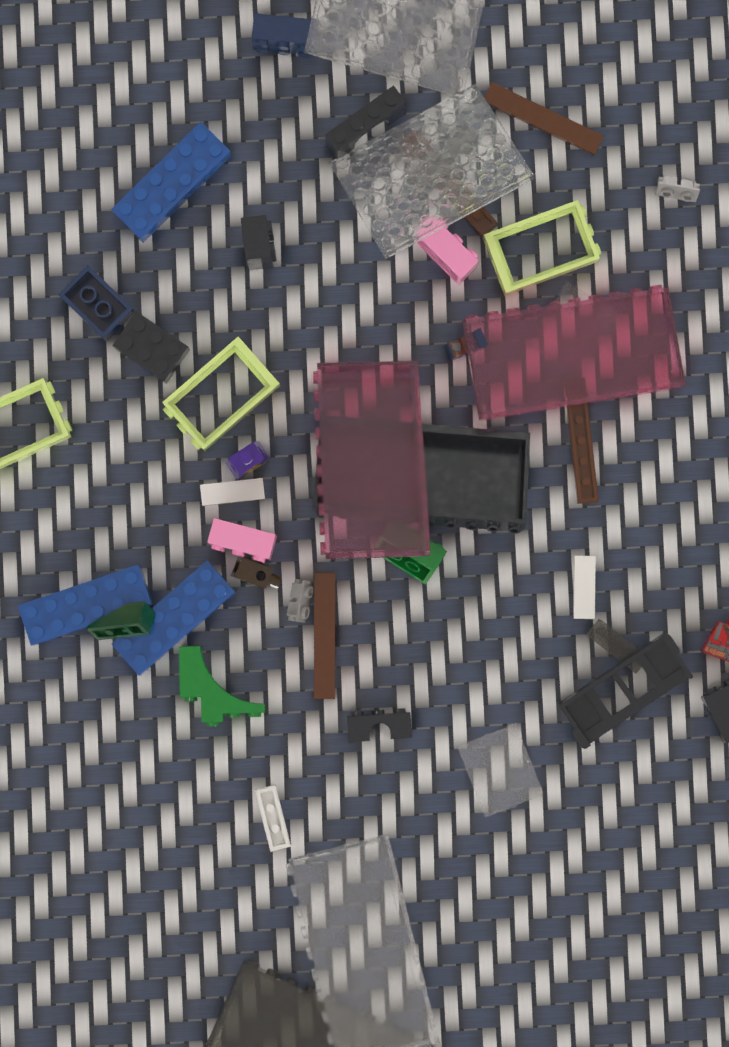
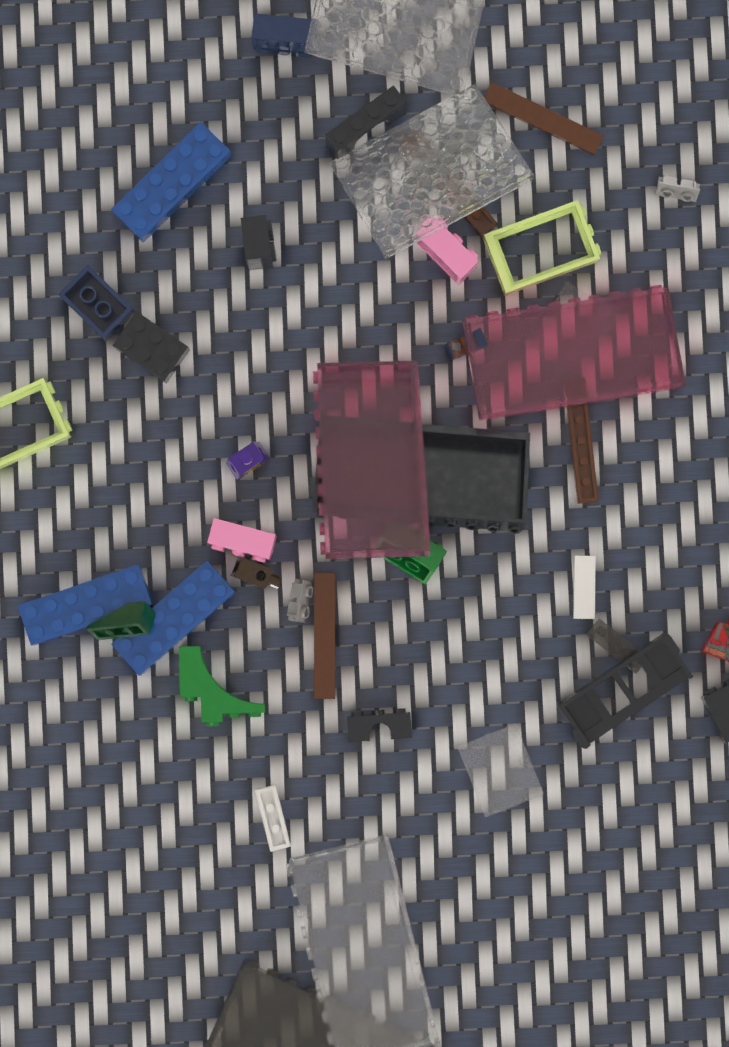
(232, 491): white tile -> none
(252, 362): yellowish green door -> none

